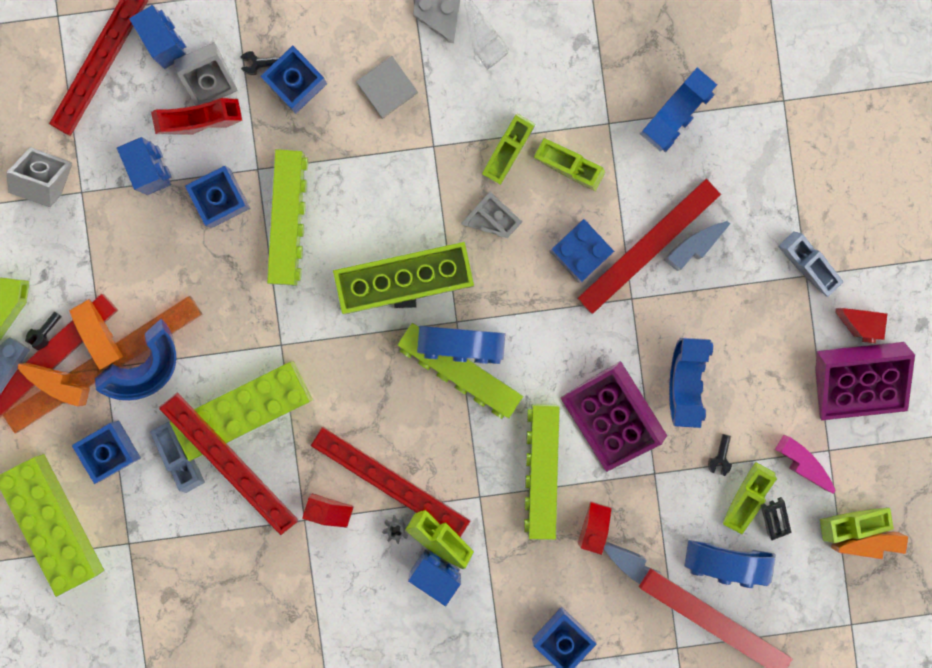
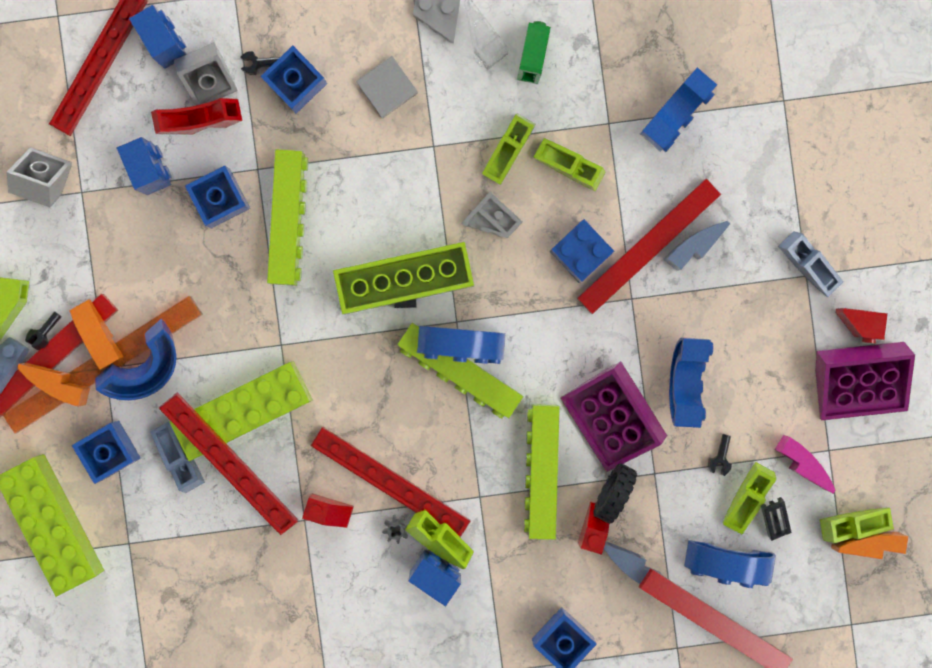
(534, 52): none -> green slope
(615, 493): none -> black tyre

